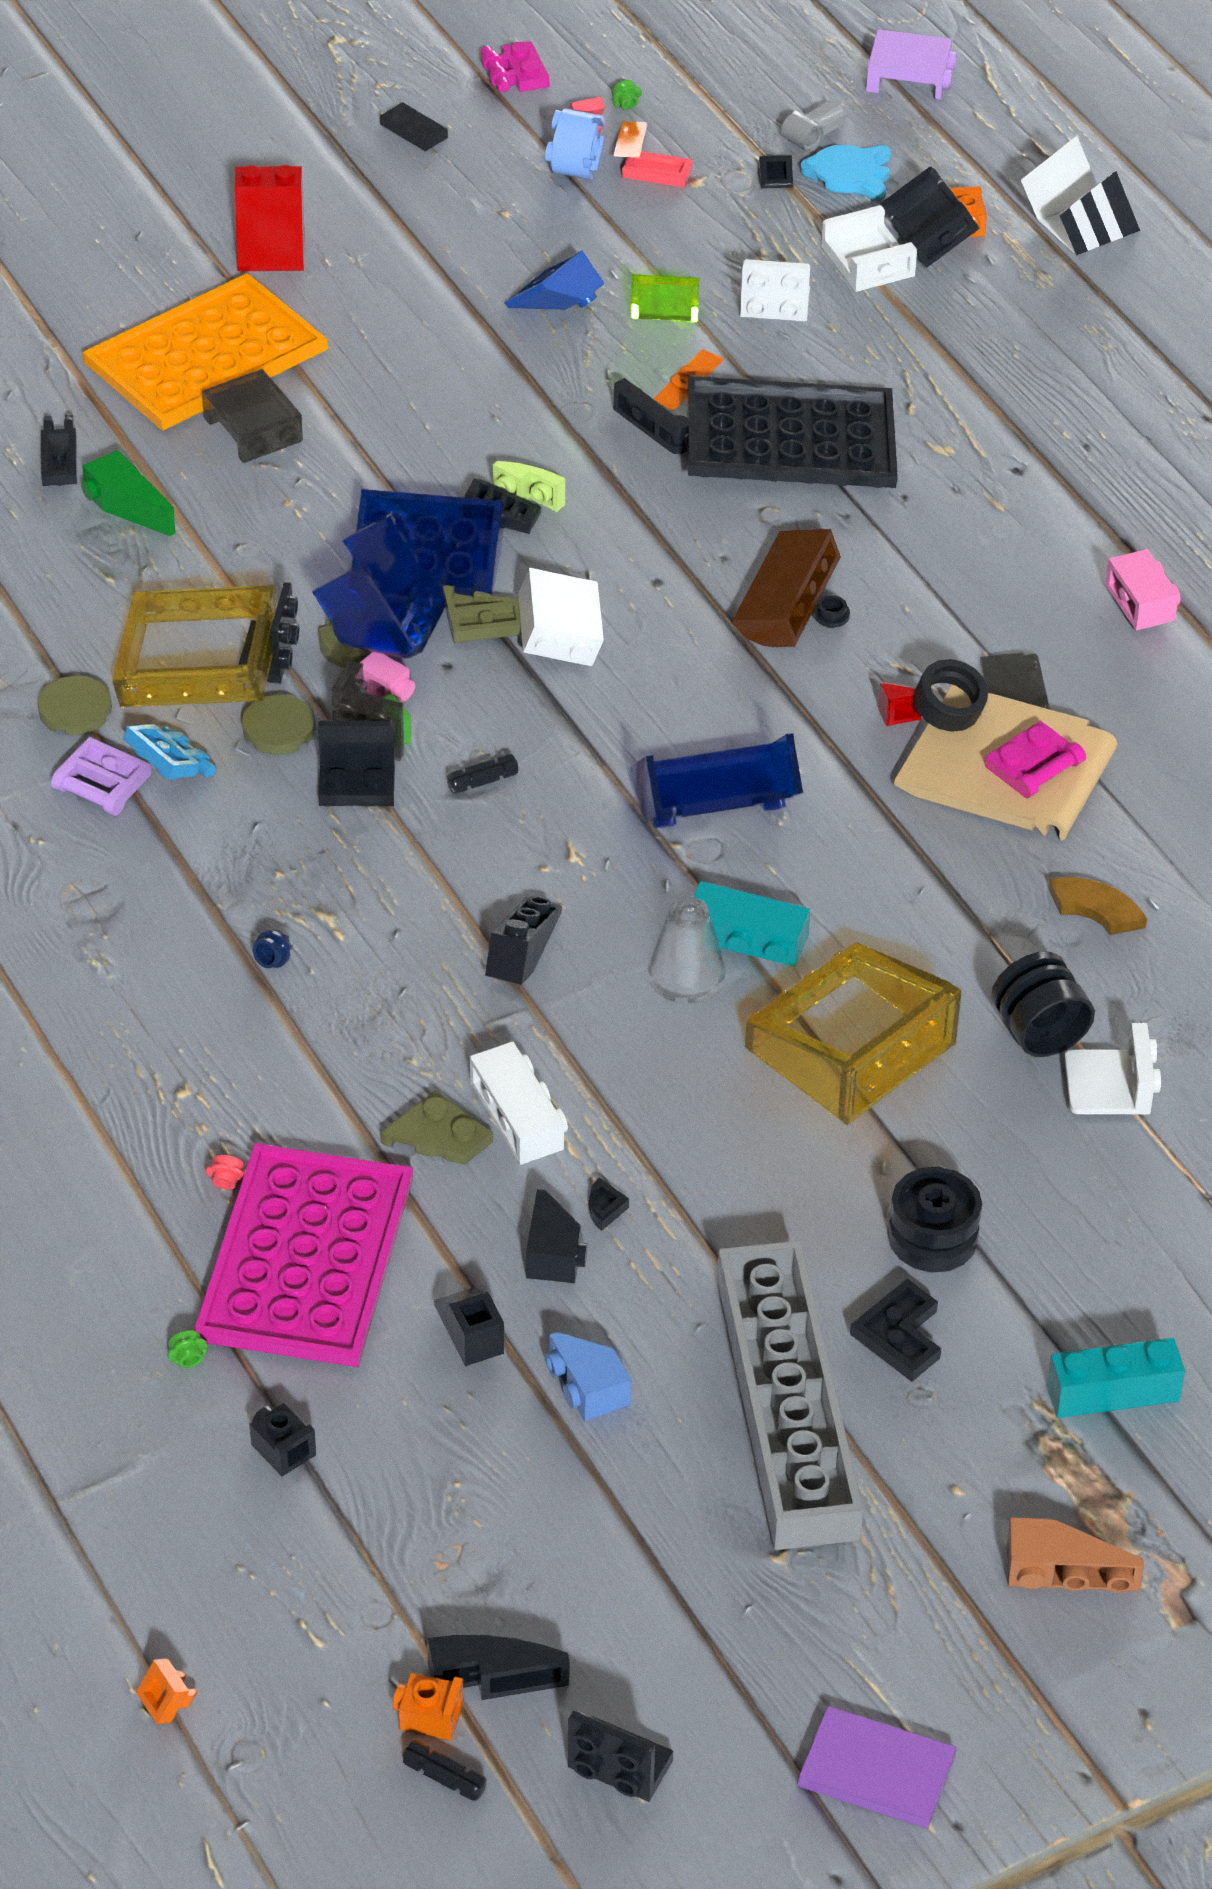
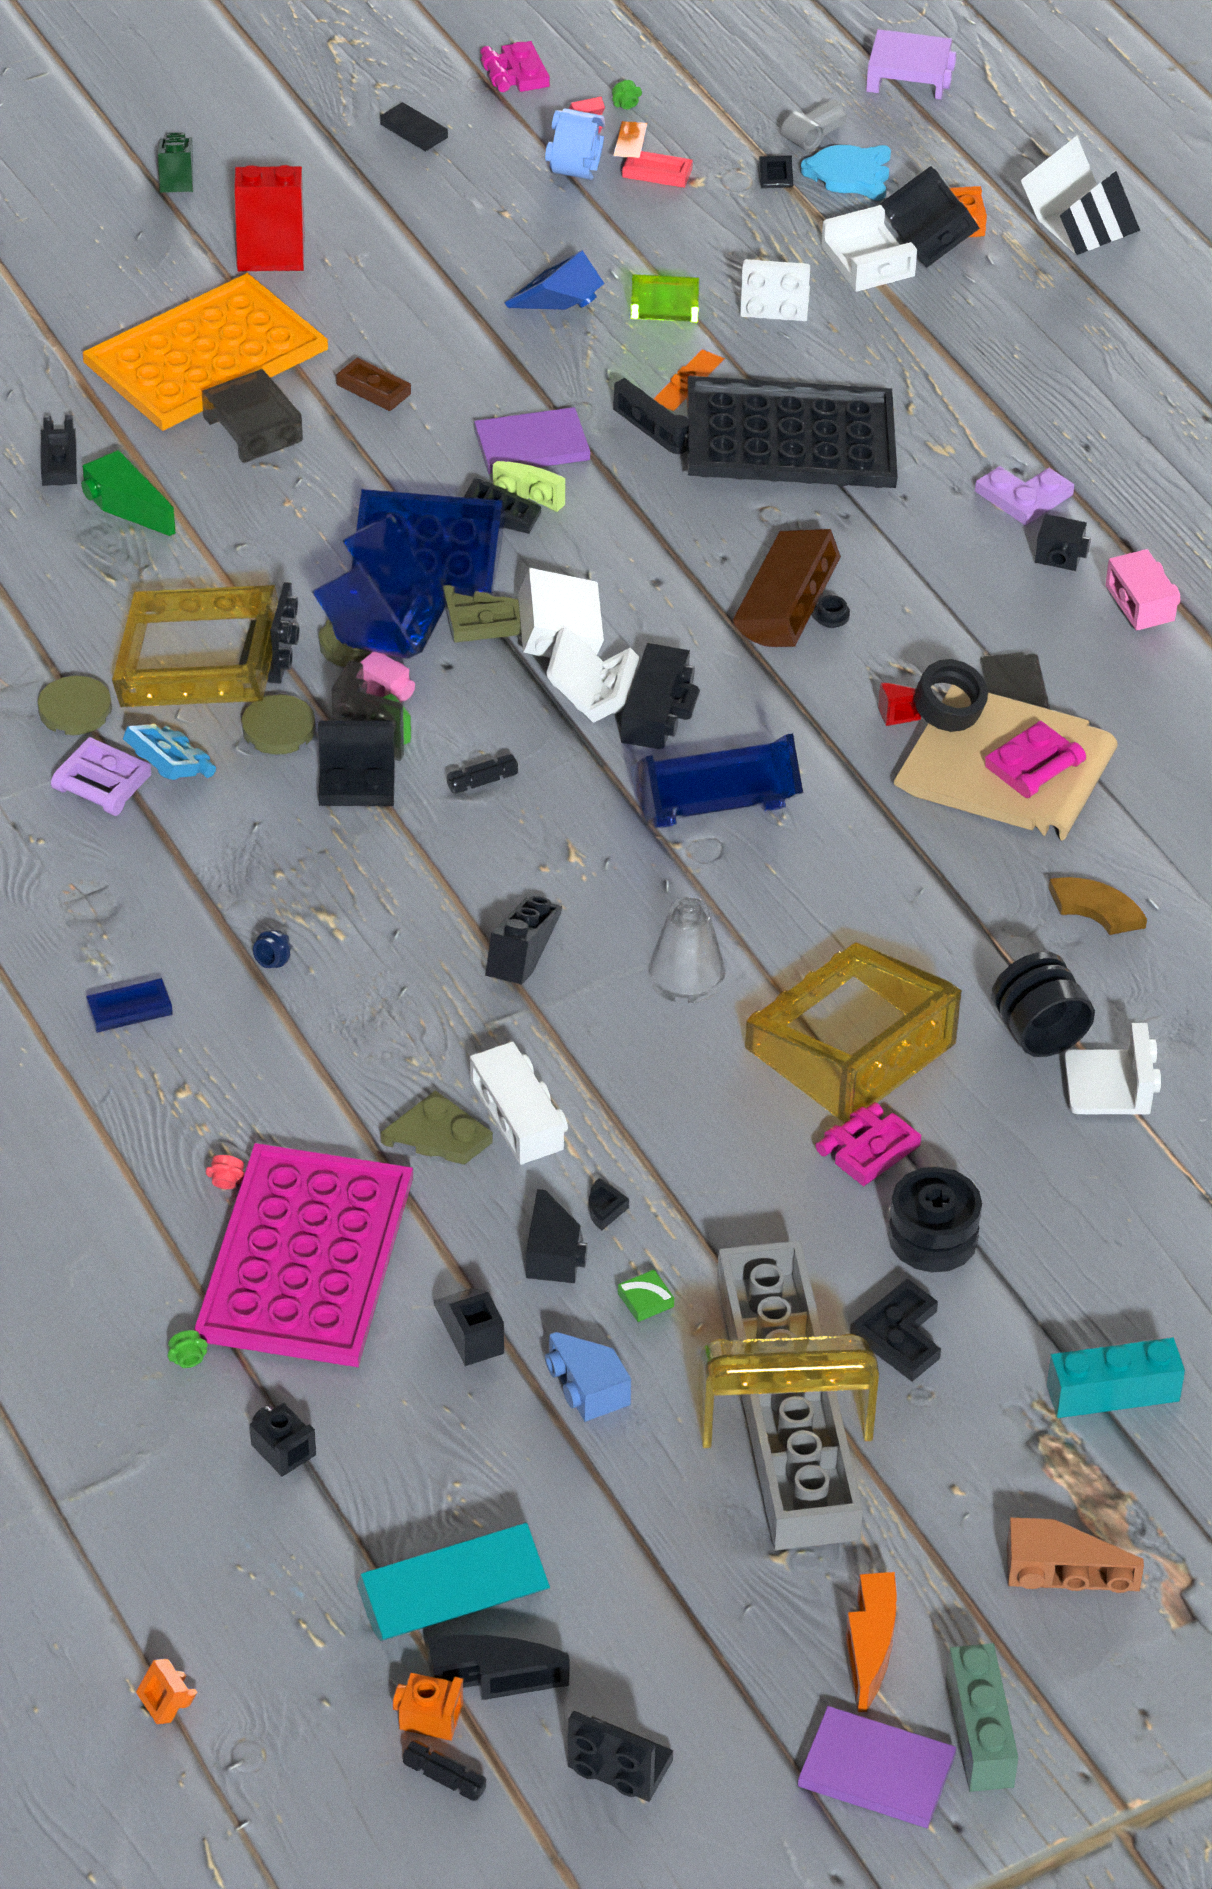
(129, 1005): none -> clear blue tile
(175, 163): none -> dark green slope
(373, 384): none -> reddish brown plate
(452, 1582): none -> teal brick
(533, 439): none -> medium lavender tile
(586, 680): none -> white bracket
(645, 1295): none -> bright green tile
(651, 706): none -> black piece
(756, 923): teal brick -> none
(787, 1367): none -> clear yellow windscreen
(871, 1635): none -> orange slope
(874, 1151): none -> dark pink plate
(982, 1717): none -> sand green brick
(1022, 499): none -> lavender plate
(1062, 542): none -> black brick

